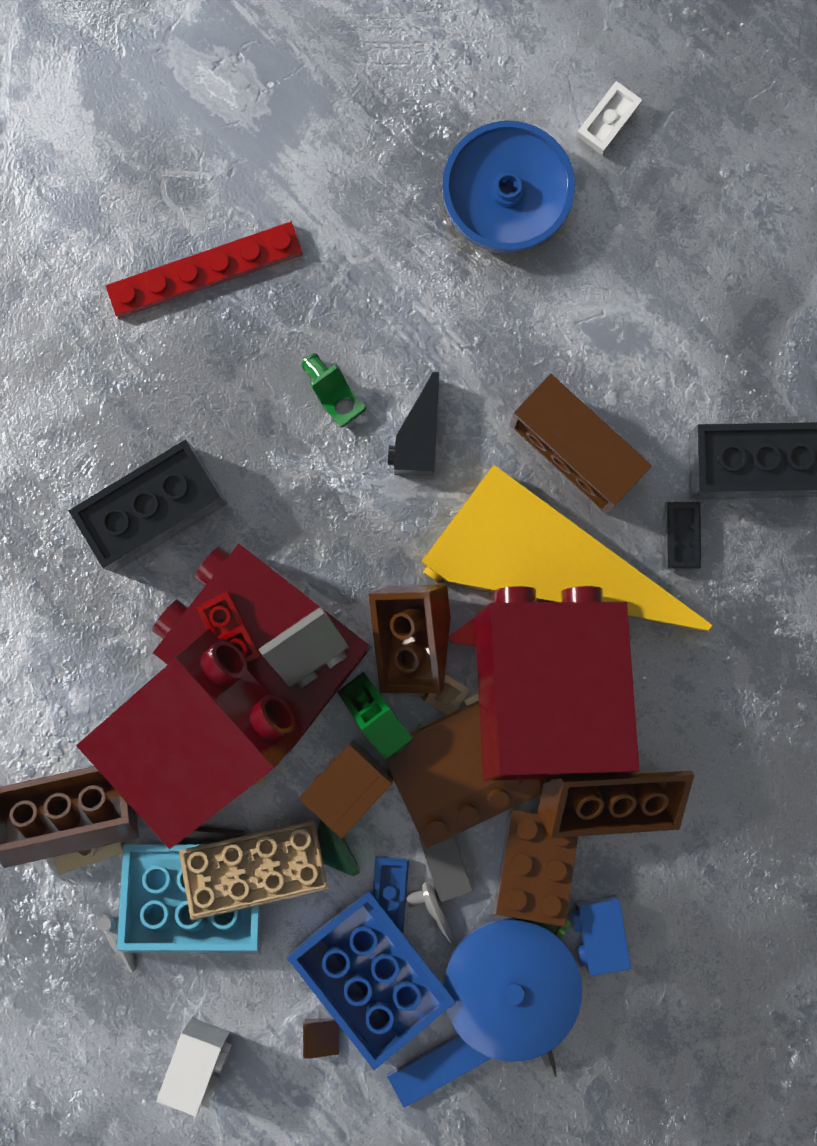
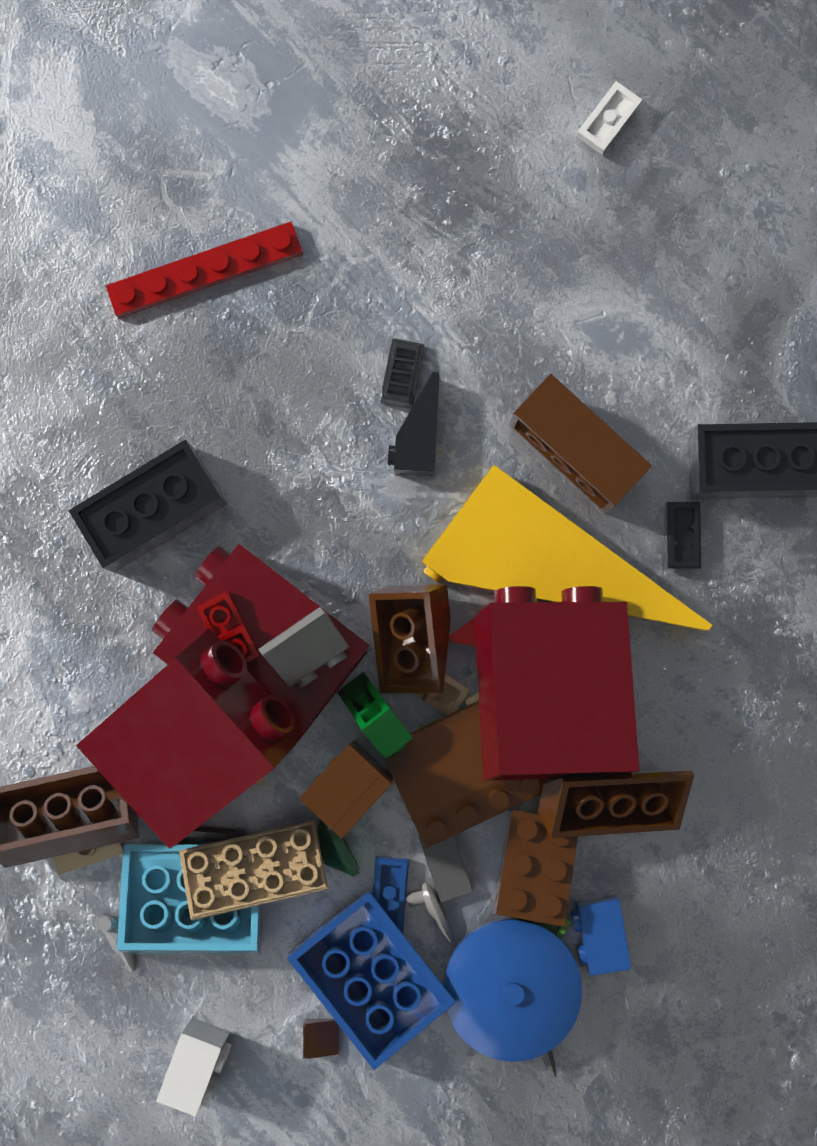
(331, 388): green bracket -> none
(395, 398): none -> black slope
(434, 1069): blue tile -> none
(508, 187): blue dish -> none

